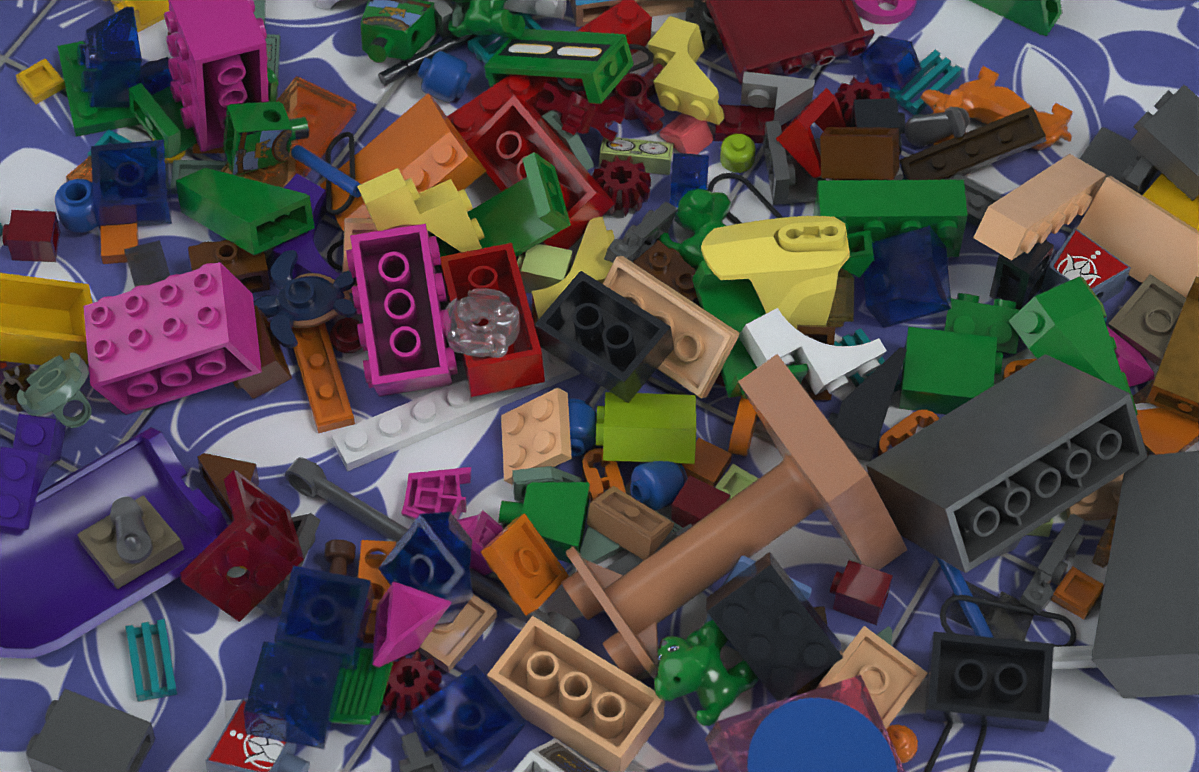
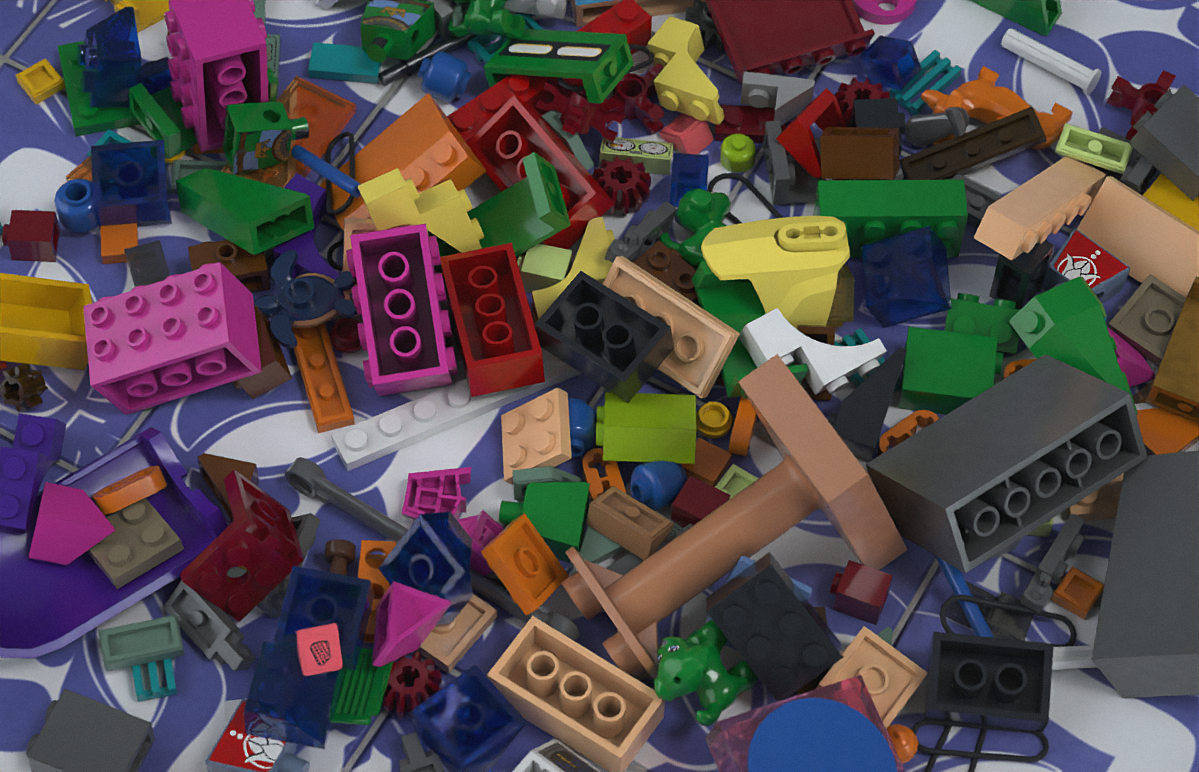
(54, 386): sand green tile -> none
(66, 525): none -> dark pink slope
(129, 490): none -> orange beam
(132, 536): flat silver piece -> none
(141, 642): none -> sand green tile
(209, 628): none -> dark grey hinge
(319, 649): none -> coral slope
(342, 63): none -> teal tile
(481, 340): clear plate -> none
(713, 420): none -> yellow plate
(860, 253): green slope -> none
(979, 754): none -> black piece
(1051, 60): none -> white axle
(1094, 148): none -> yellowish green slope
(1103, 548): clear orange tile -> none
(1139, 100): none -> dark red pin

